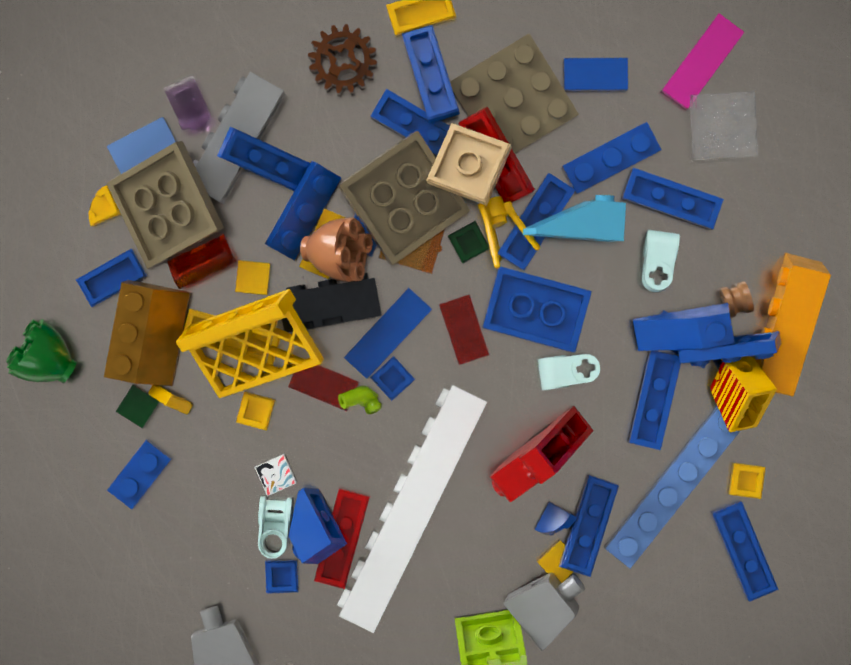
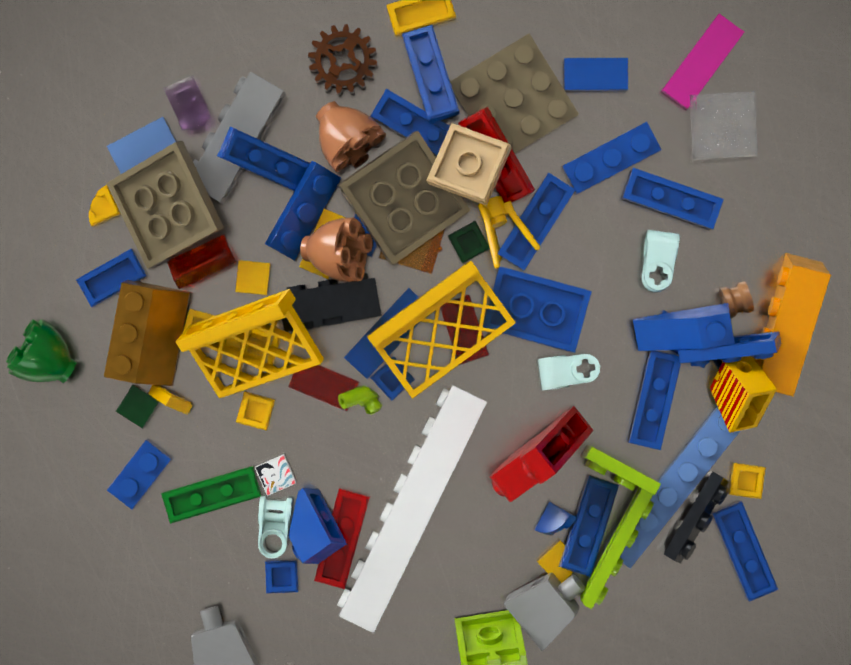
(211, 494): none -> green tile
(347, 135): none -> nougat piece
(423, 307): none -> yellow fence
(588, 220): medium azure slope -> none
(625, 532): none -> lime bracket
(698, 518): none -> black plate

